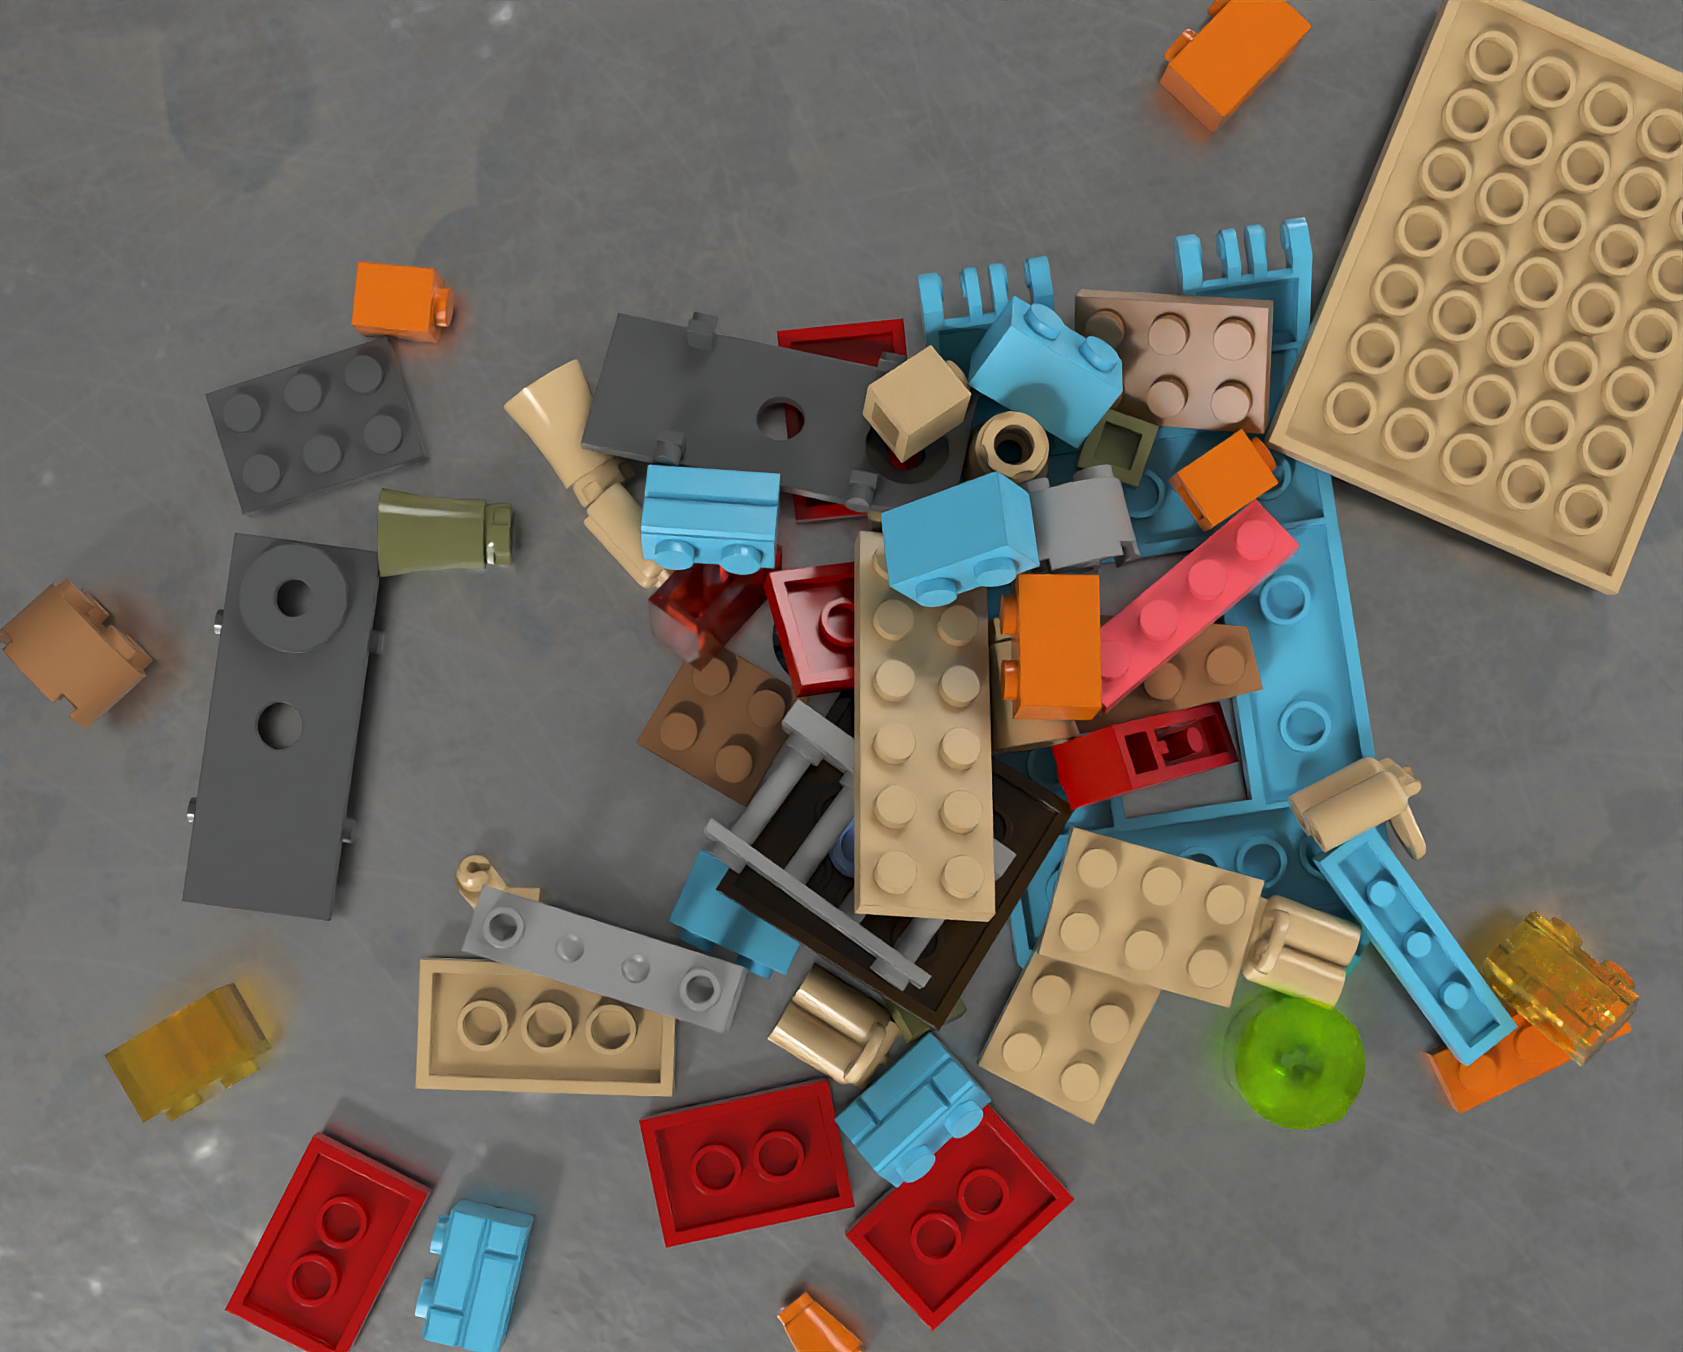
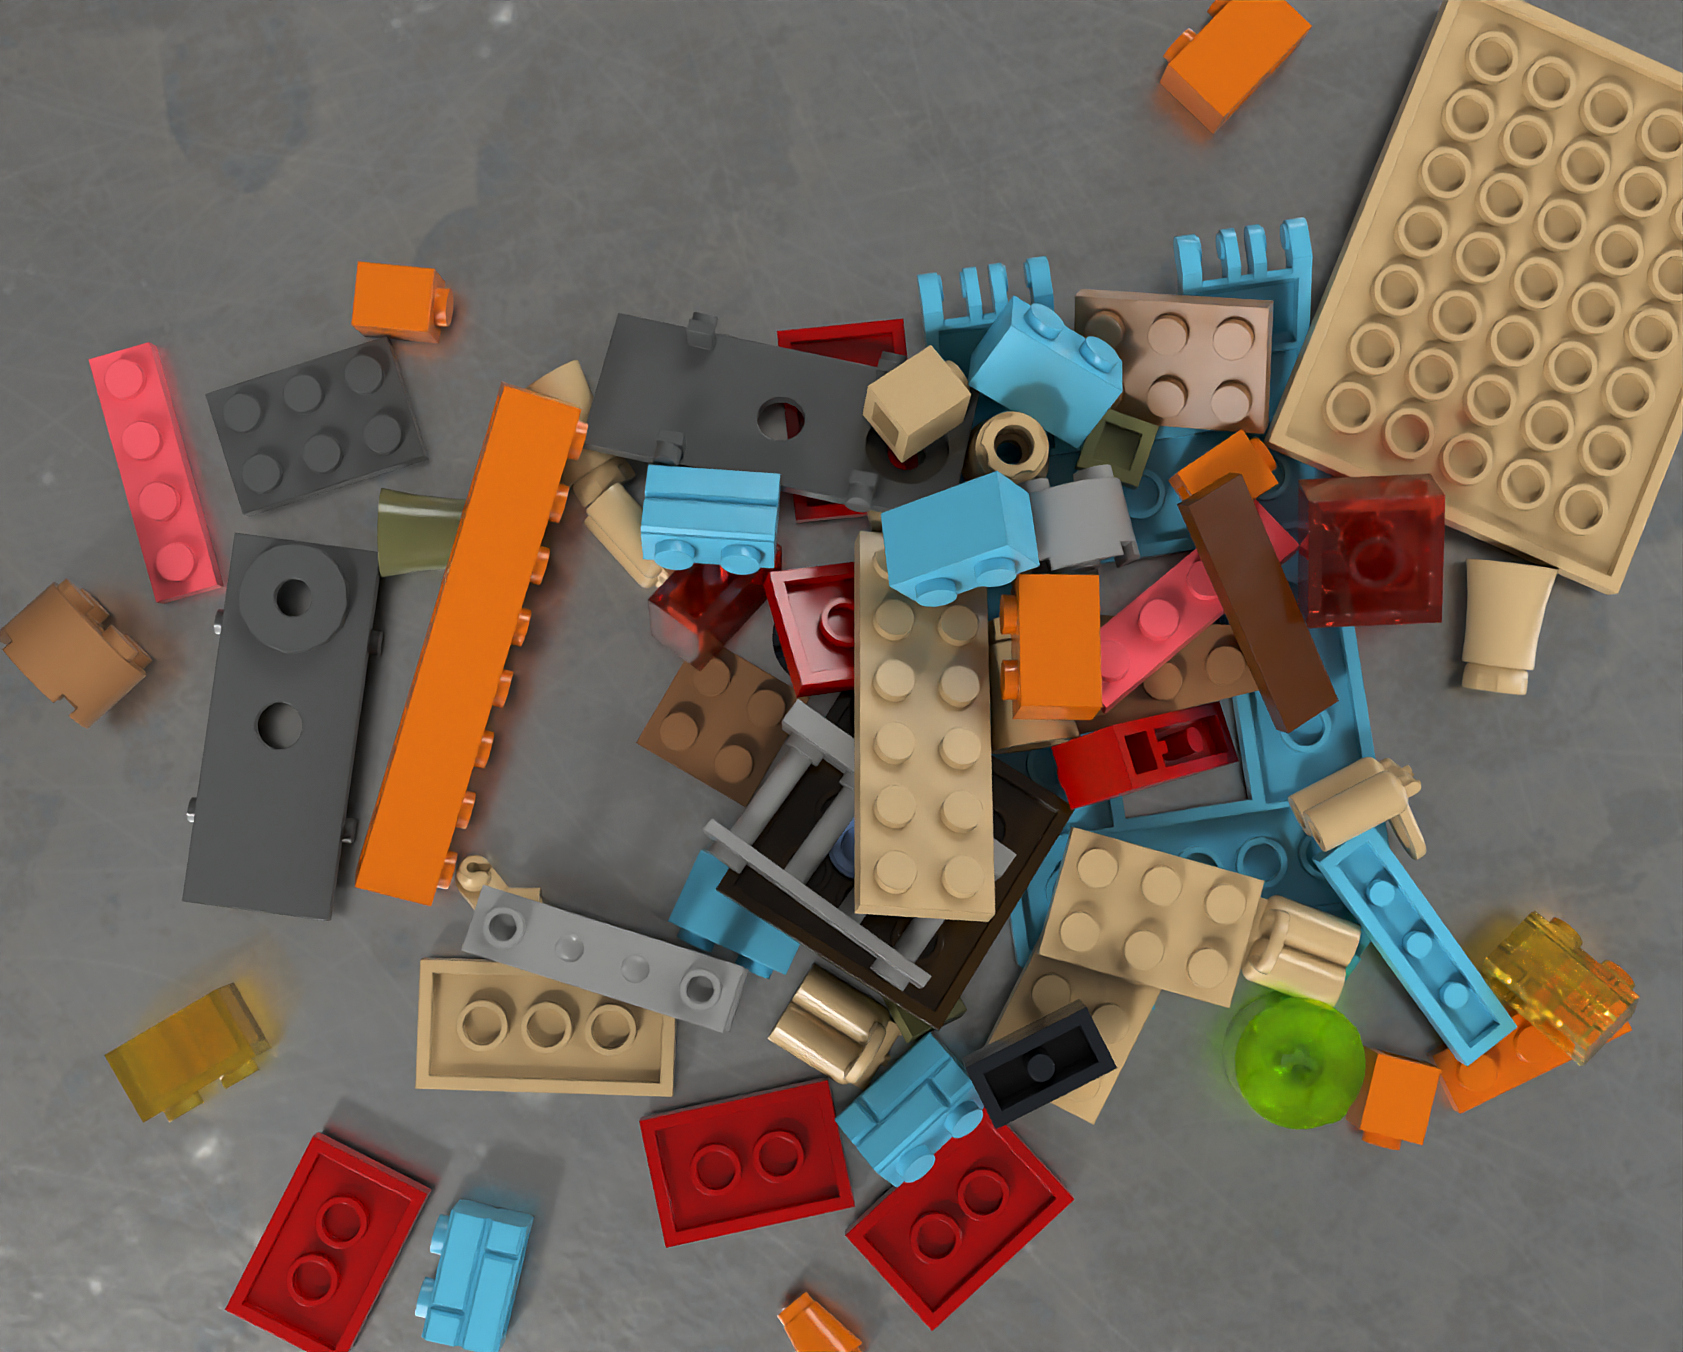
(156, 473): none -> coral plate
(468, 642): none -> orange brick
(1038, 1063): none -> black brick
(1258, 601): none -> reddish brown tile
(1370, 550): none -> clear red brick
(1394, 1099): none -> orange brick
(1503, 623): none -> tan plant

